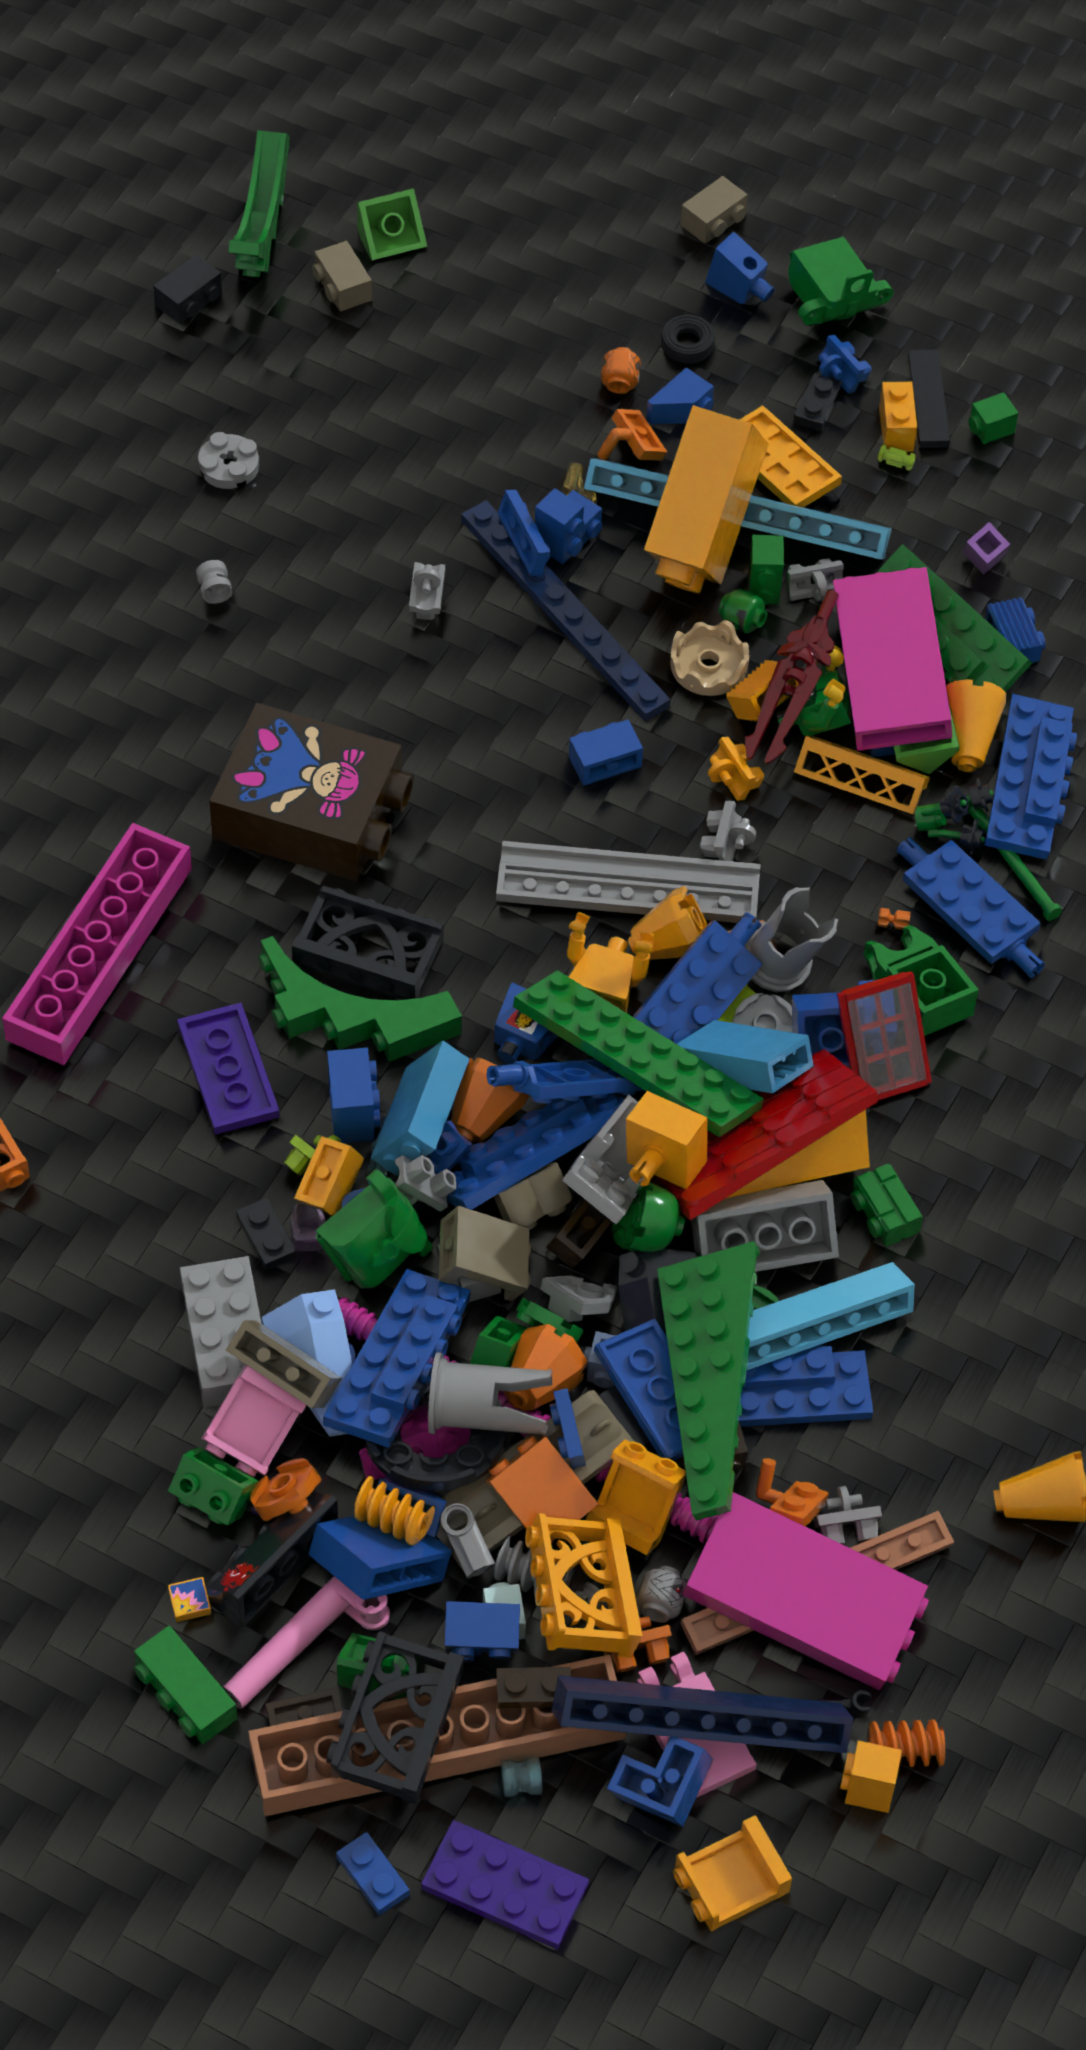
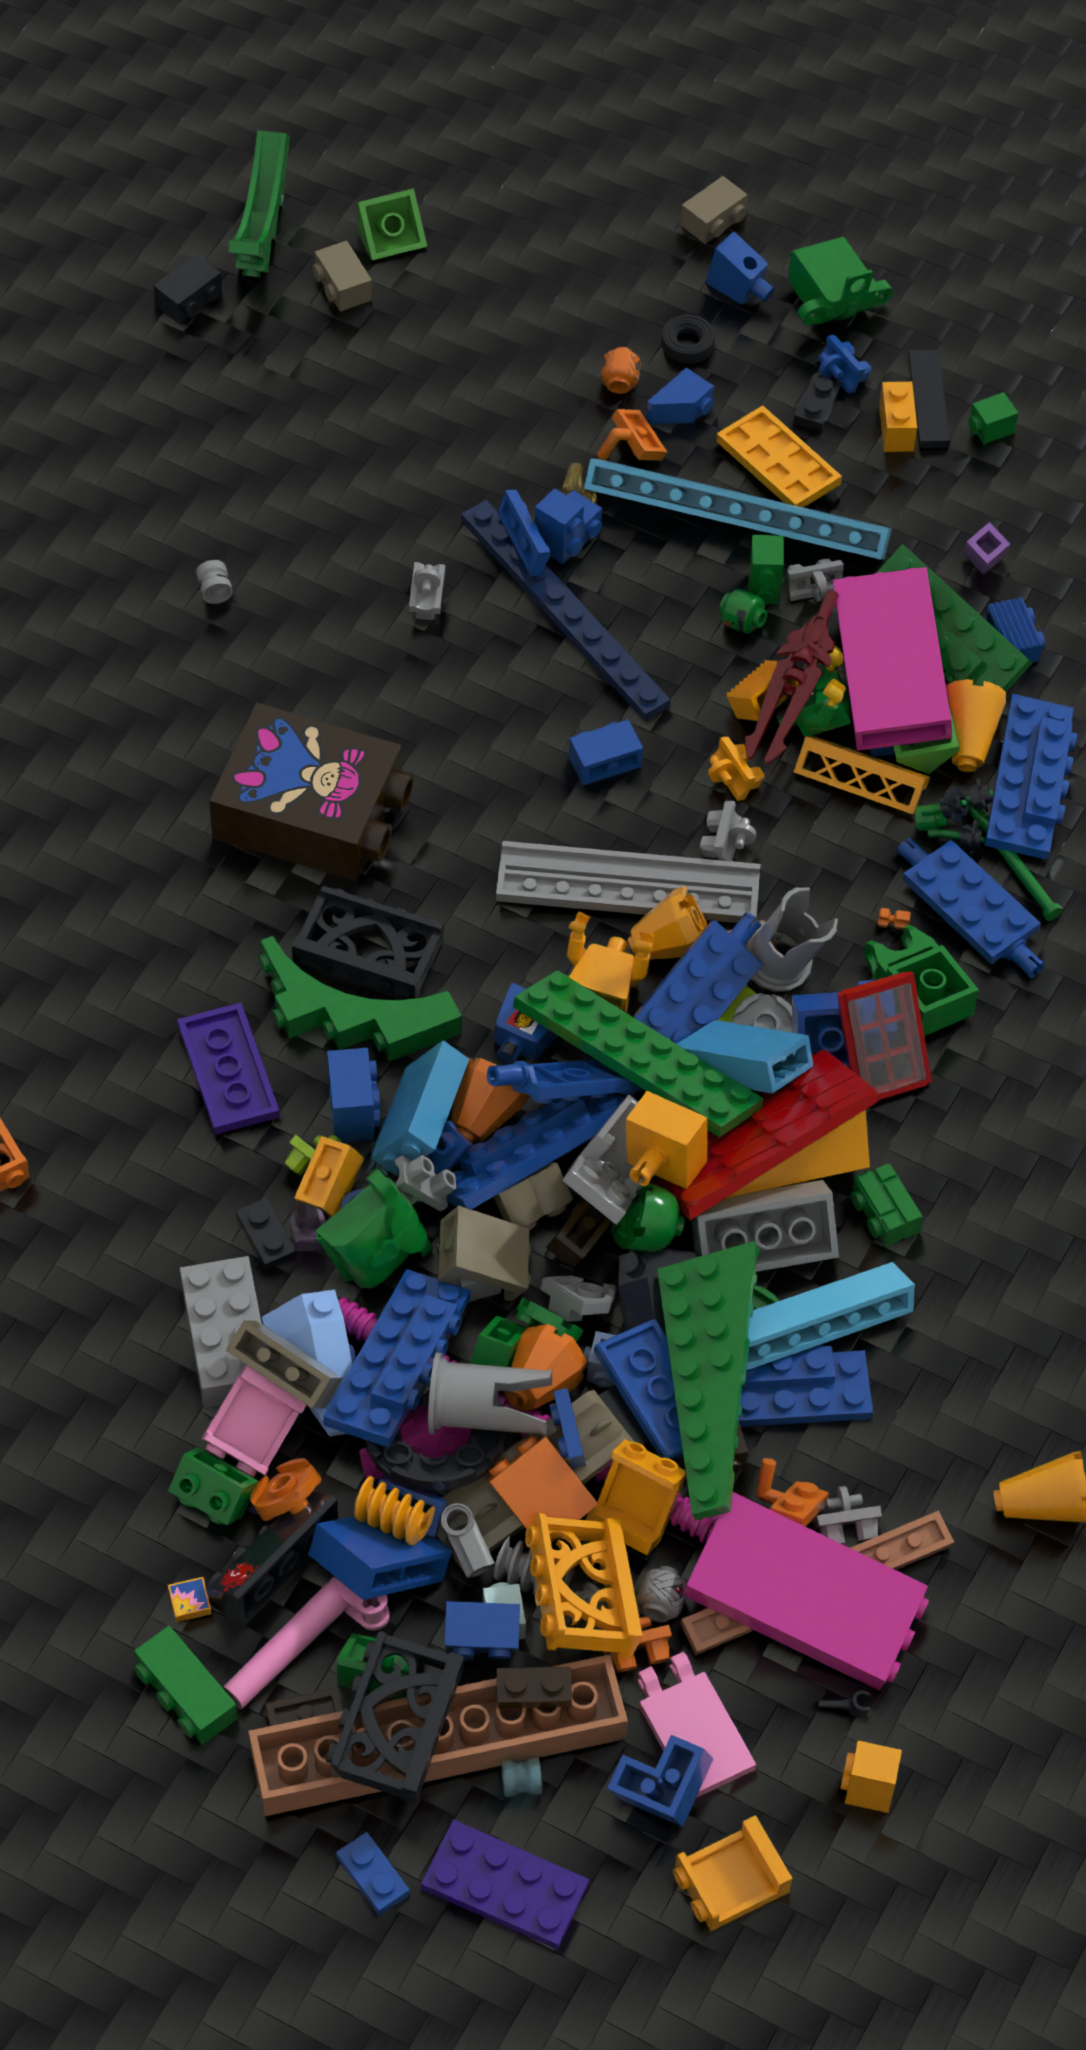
(97, 944): dark pink brick -> none
(226, 446): light grey plate -> none
(701, 1714): dark blue brick -> none
(705, 499): light orange brick -> none
(713, 643): tan plate -> none
(896, 457): lime piece -> none
(912, 1742): orange piece -> none

